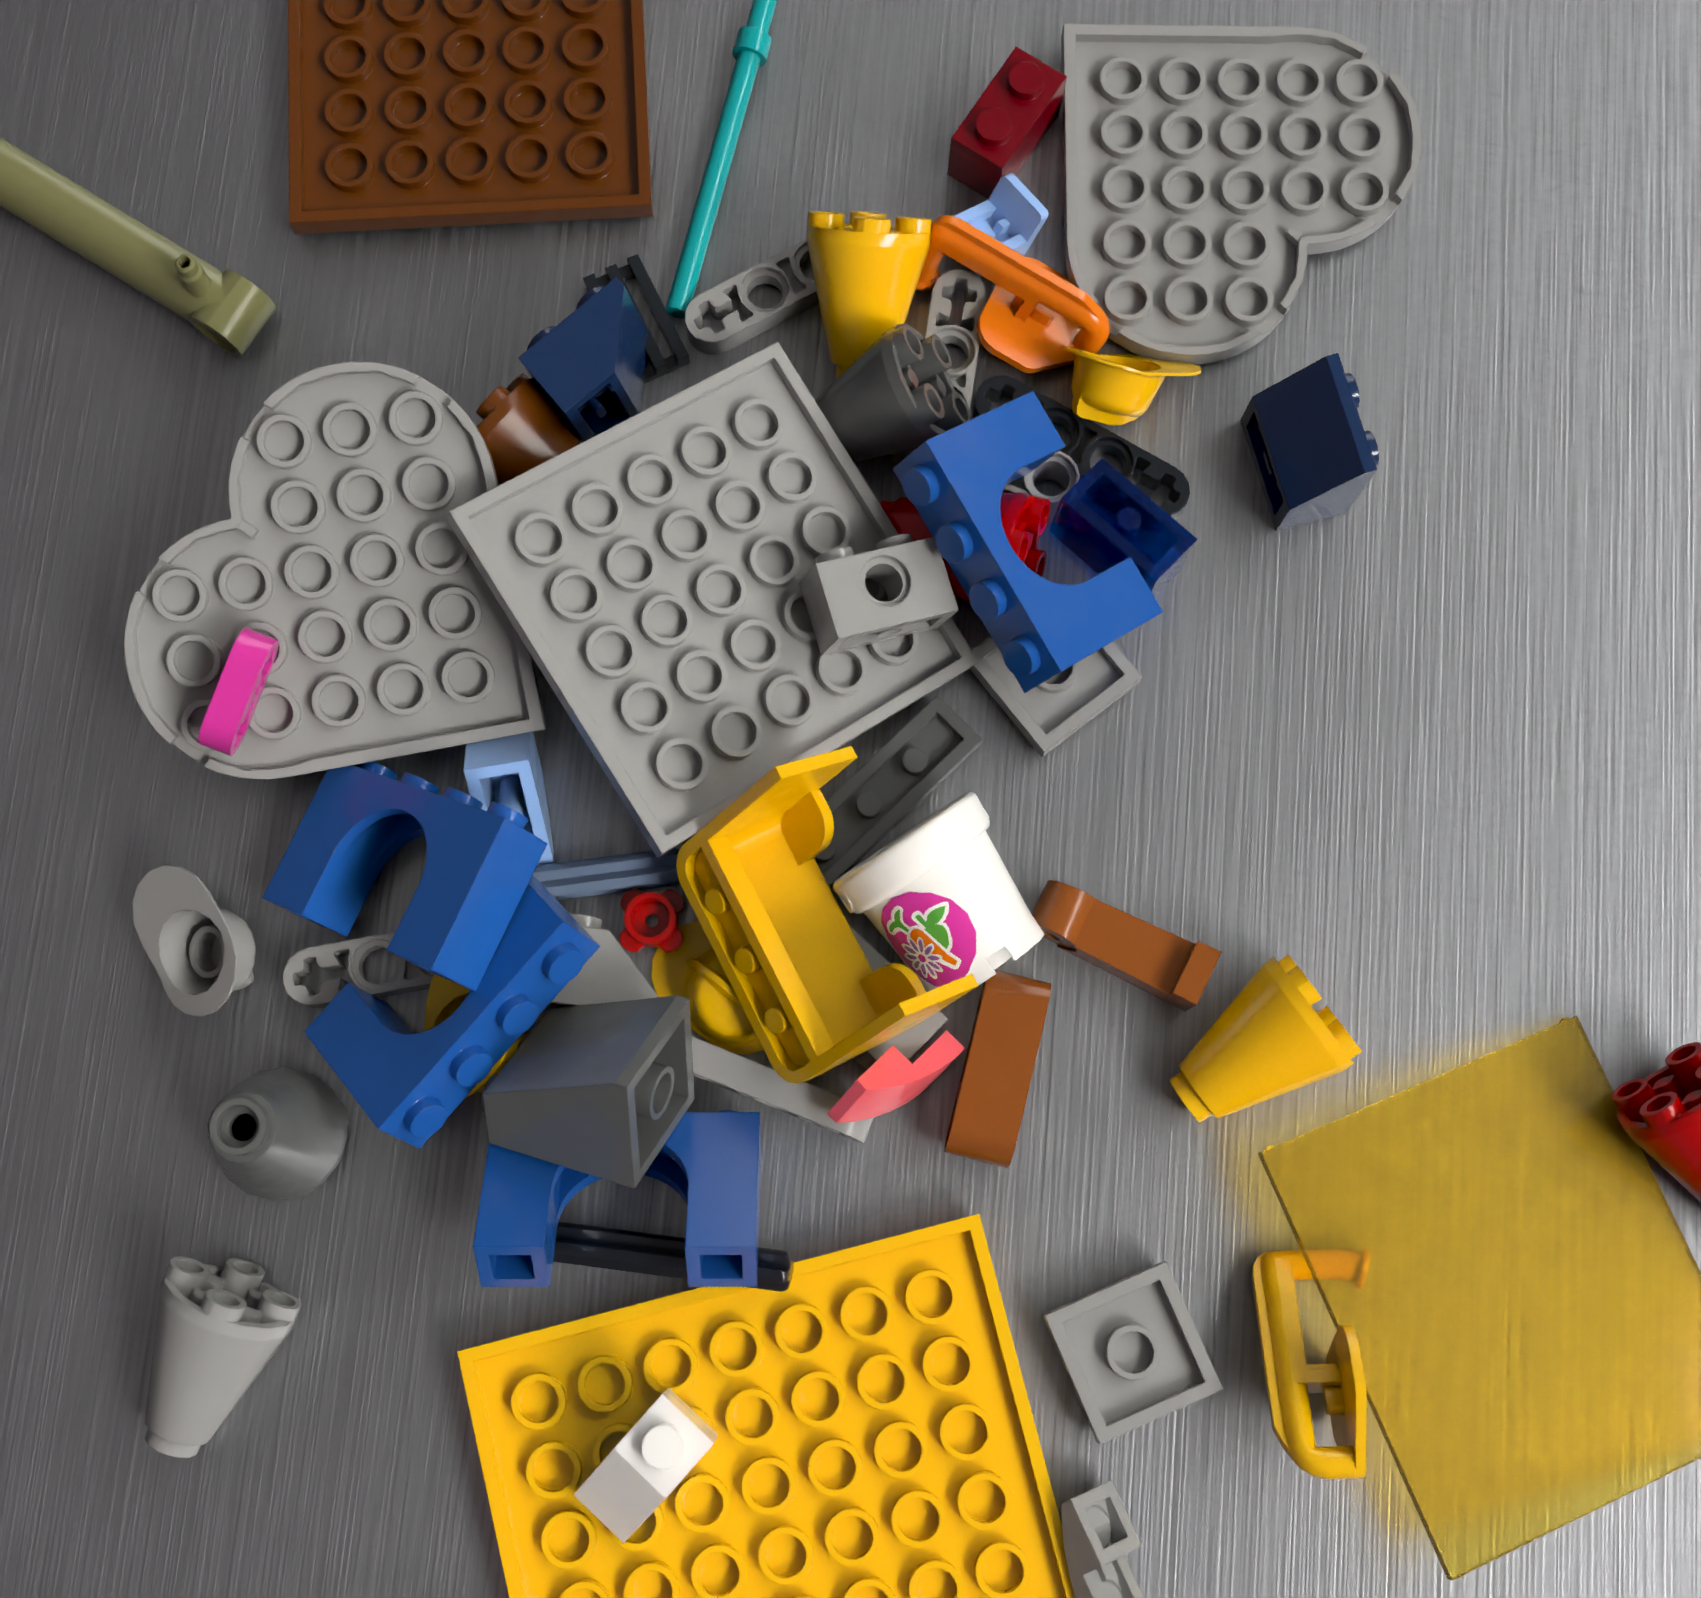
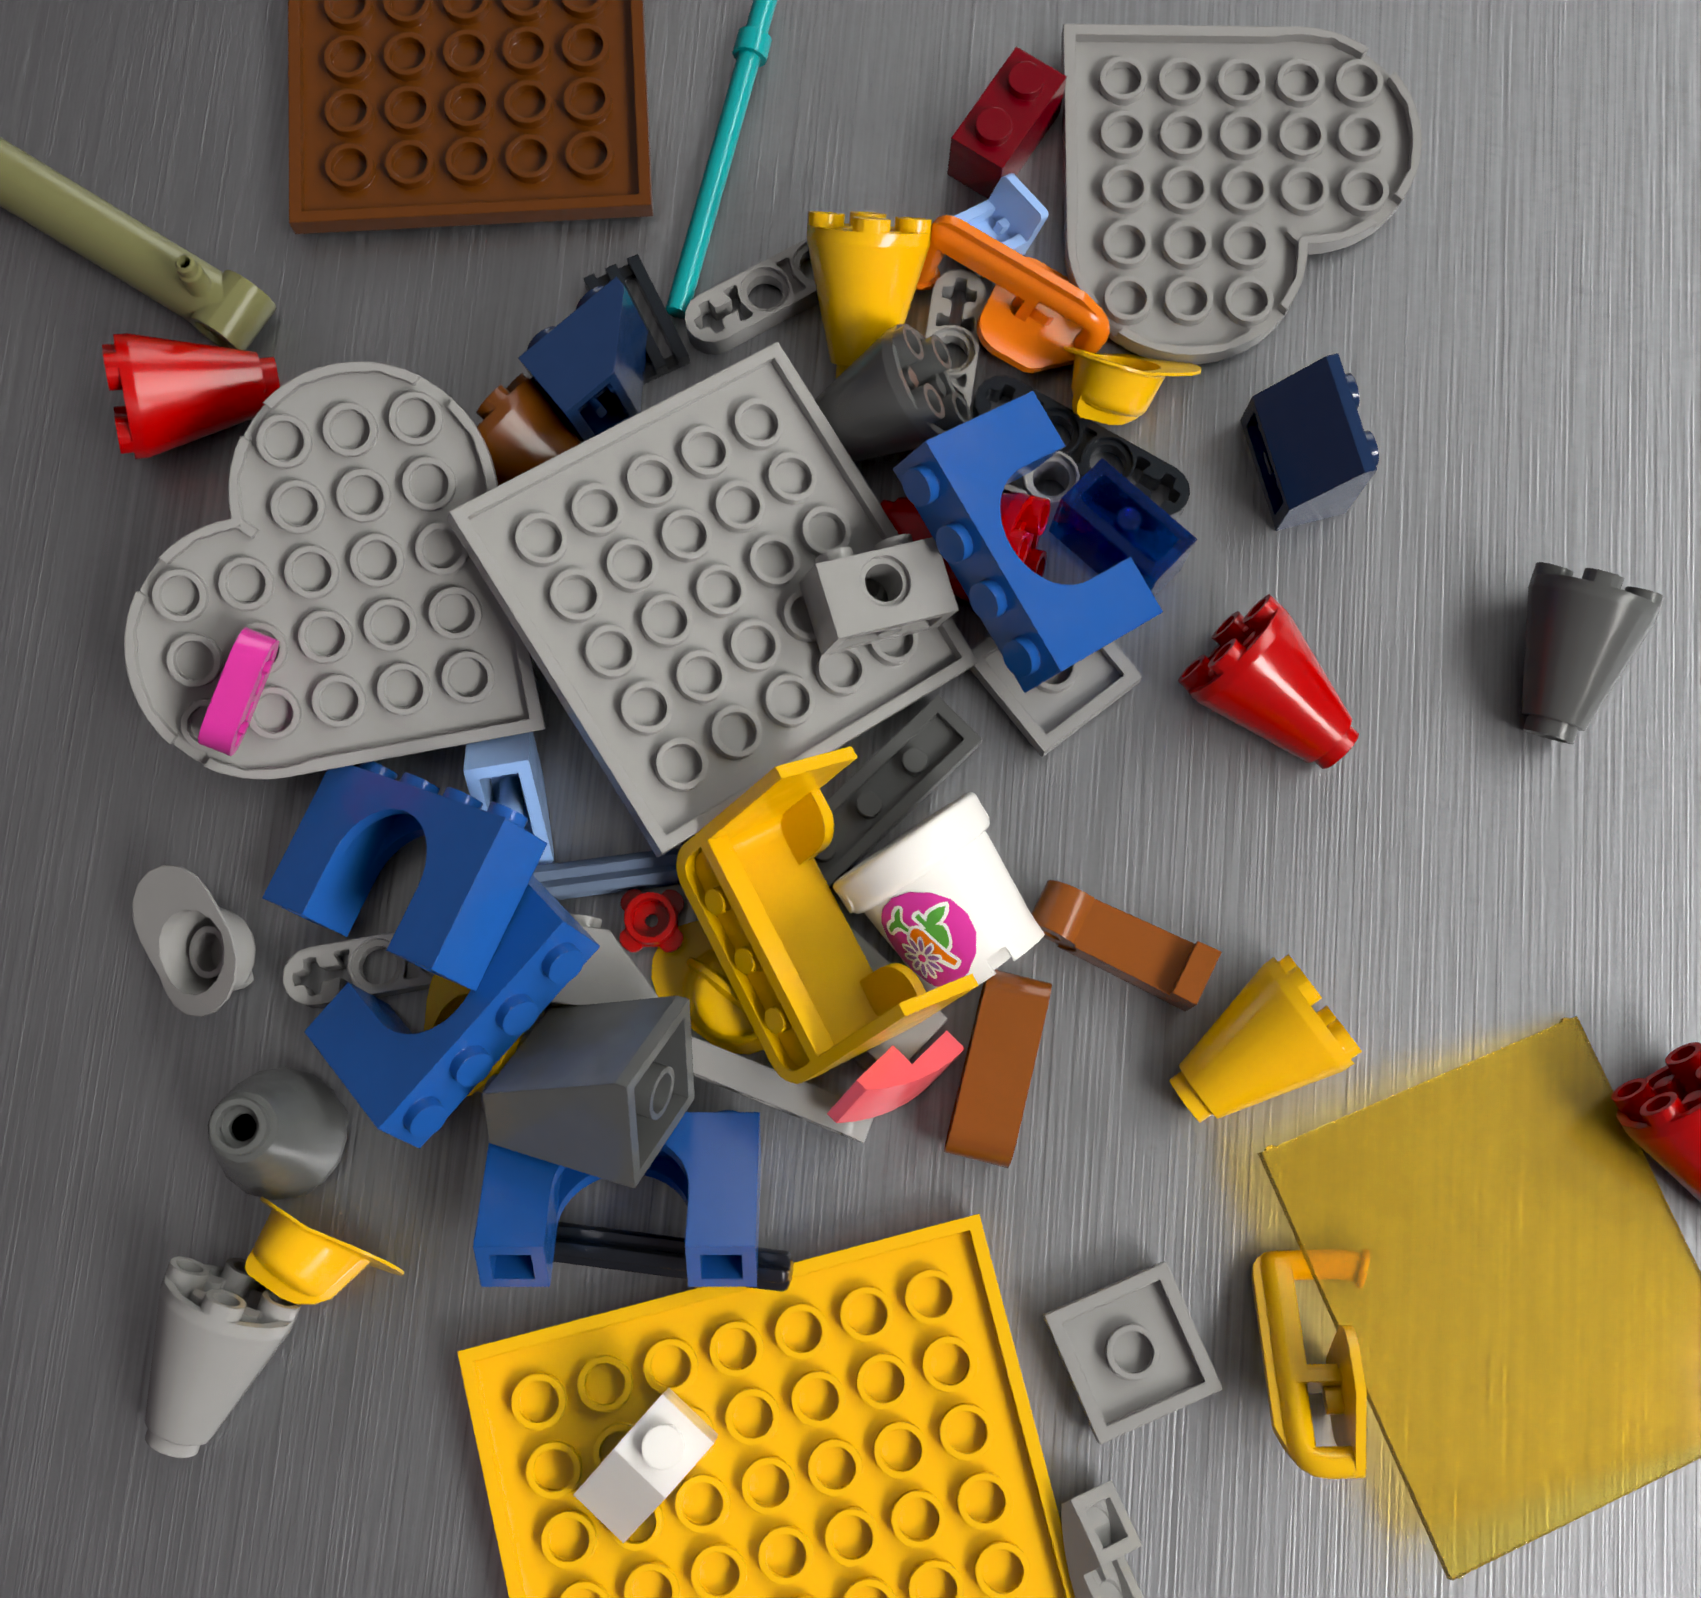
(182, 390): none -> red cone
(305, 1263): none -> yellow piece
(1272, 685): none -> red cone
(1578, 645): none -> dark grey cone

